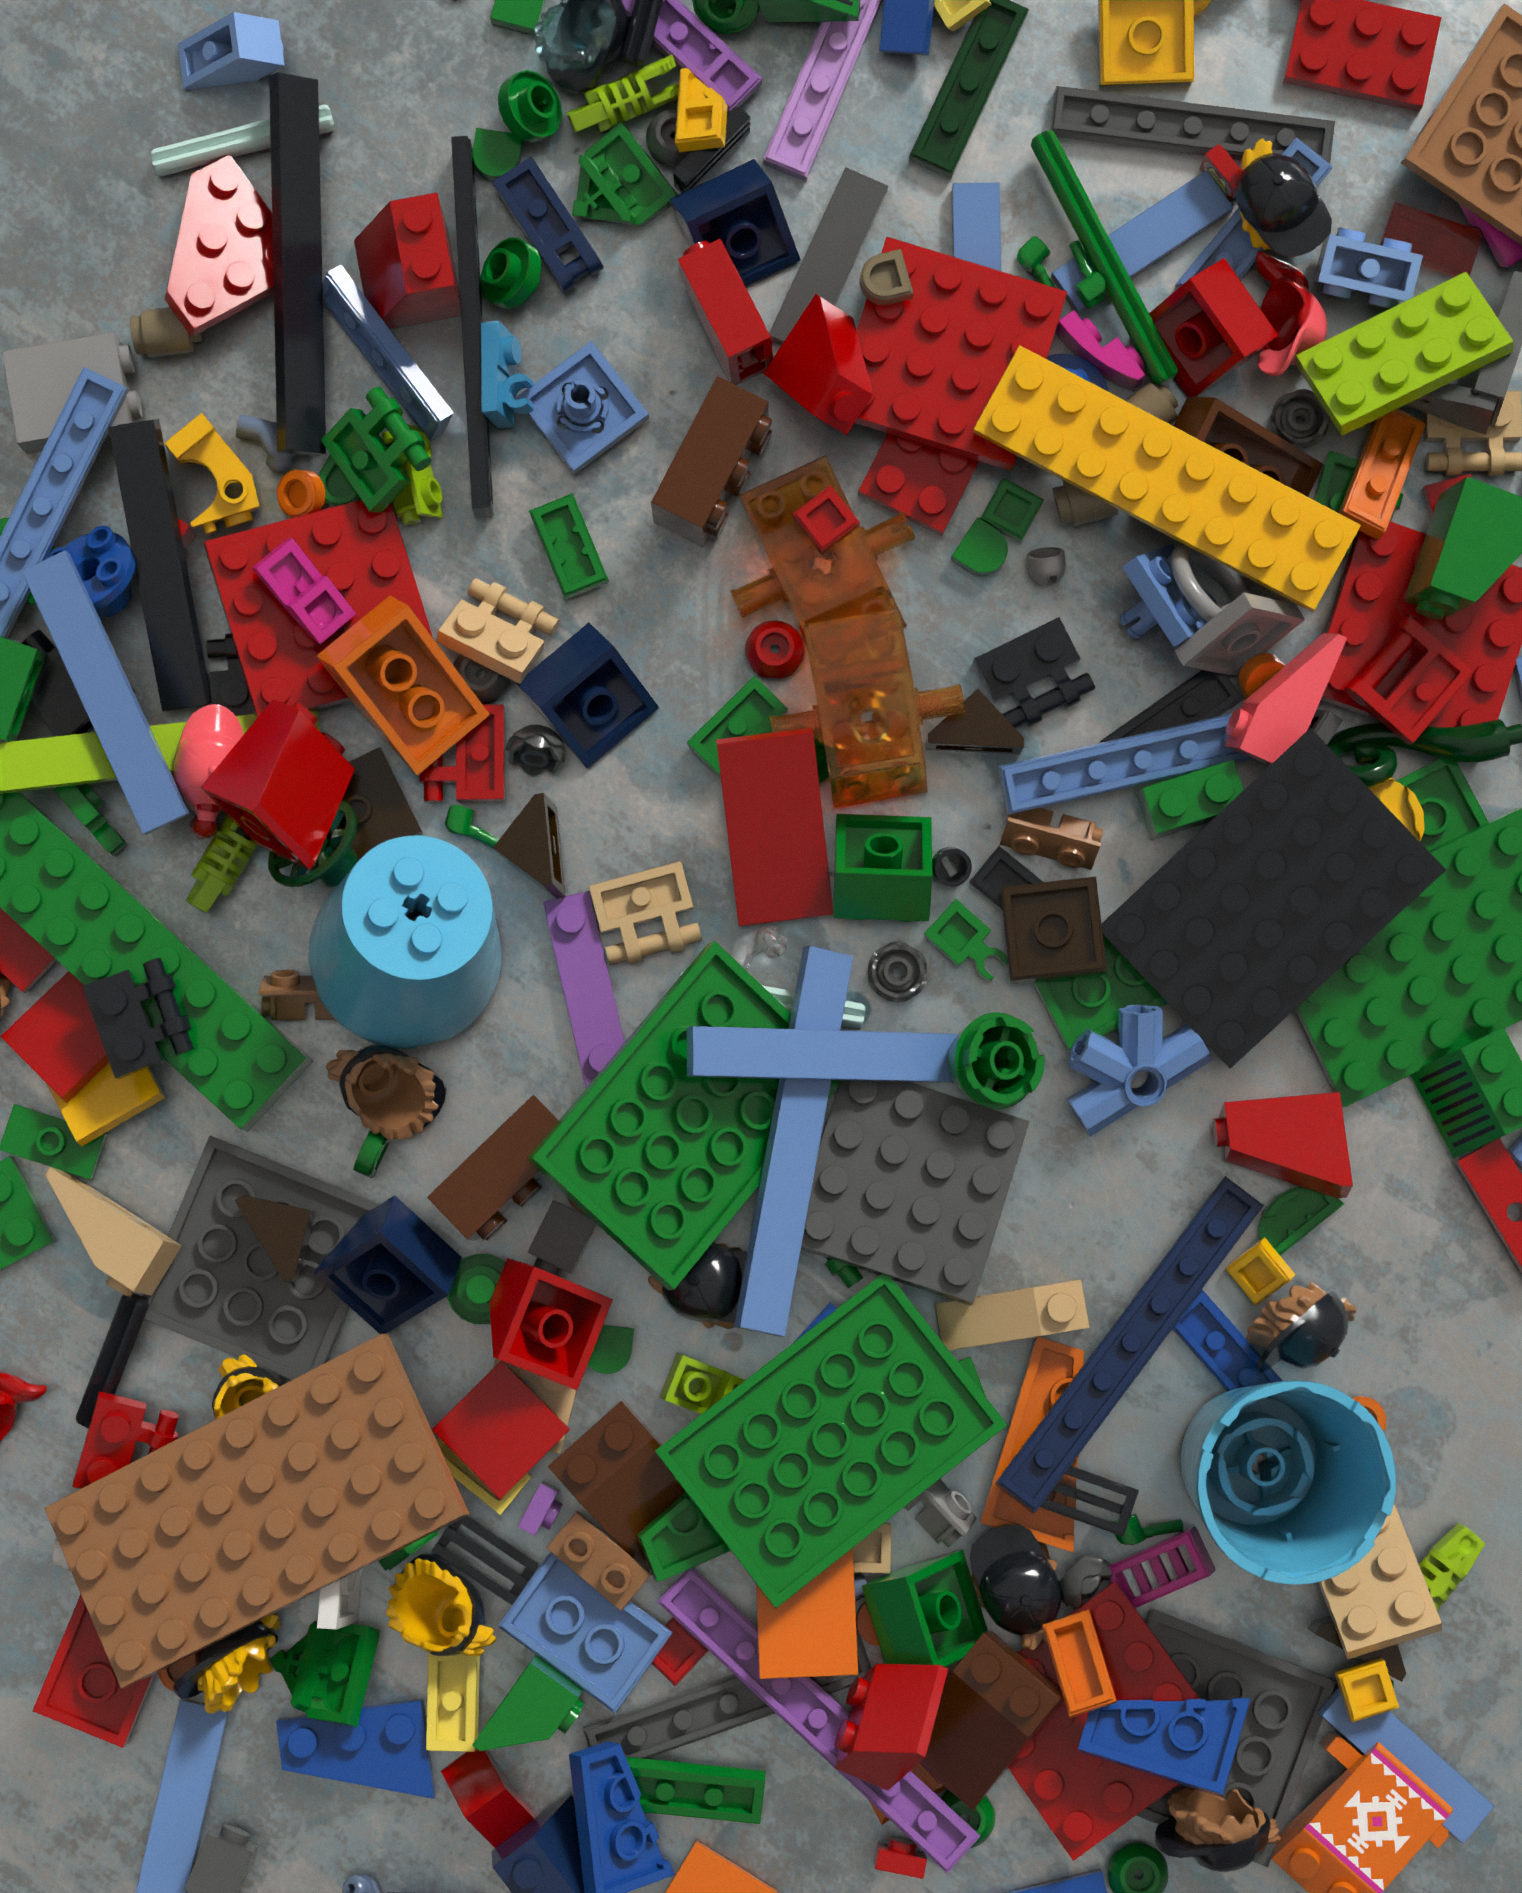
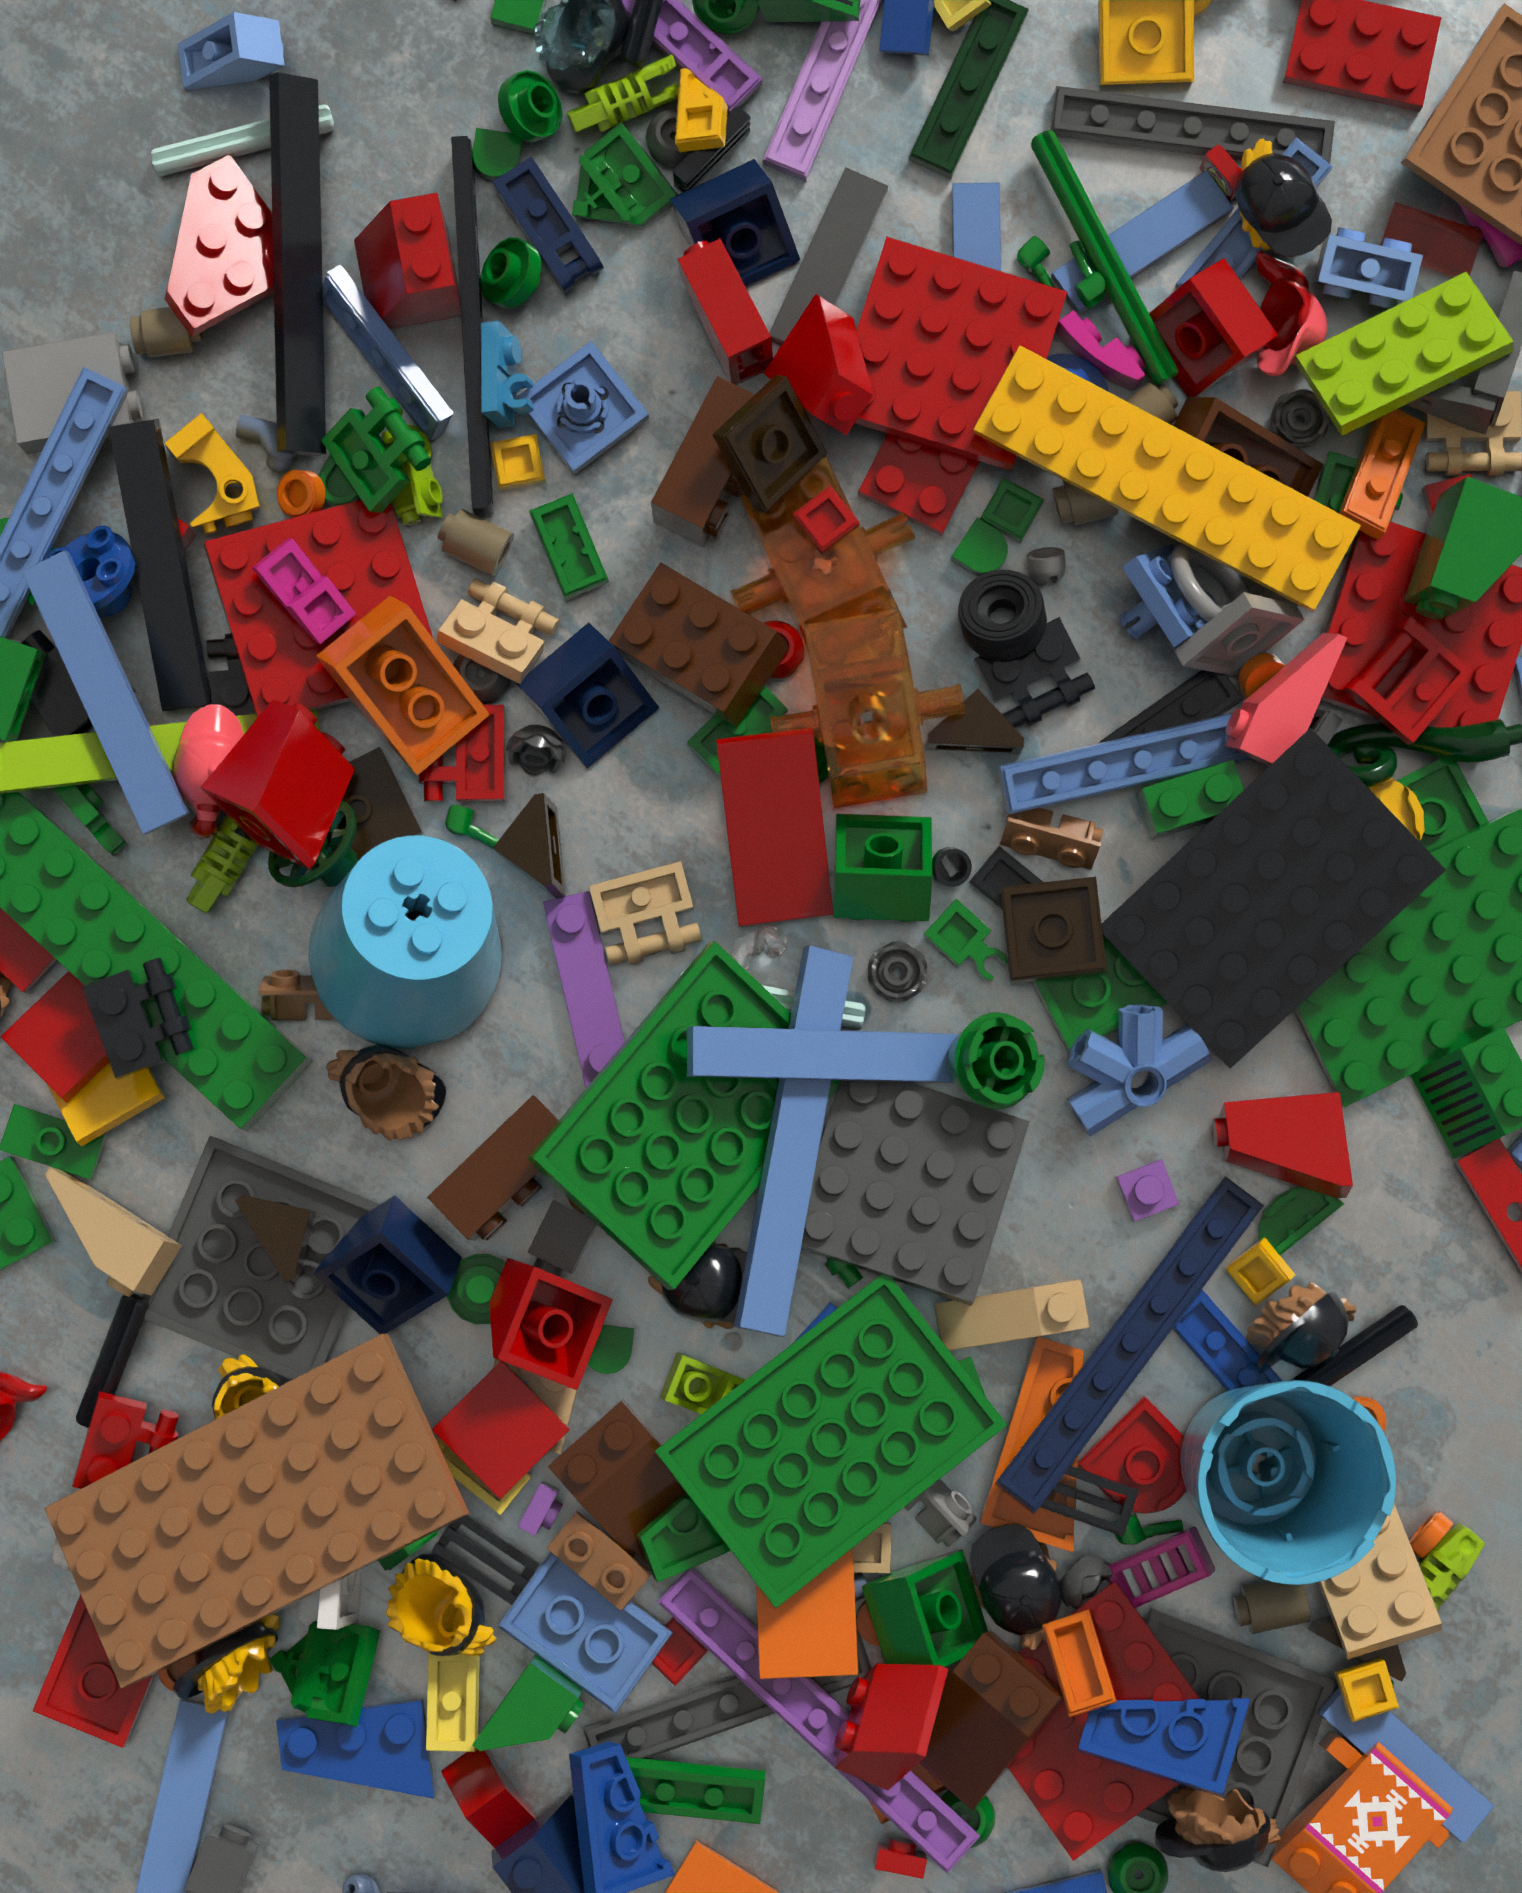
(371, 1154): green tile -> none
(475, 541): none -> dark tan brick
(517, 462): none -> yellow tile
(699, 644): none -> reddish brown brick
(770, 443): none -> dark brown plate
(886, 279): dark tan tile -> none
(1007, 639): none -> black tyre
(1142, 1454): none -> red tile
(1147, 1190): none -> medium lavender plate
(1271, 1606): none -> dark tan brick
(1362, 1347): none -> black axle
(1430, 1533): none -> orange tile

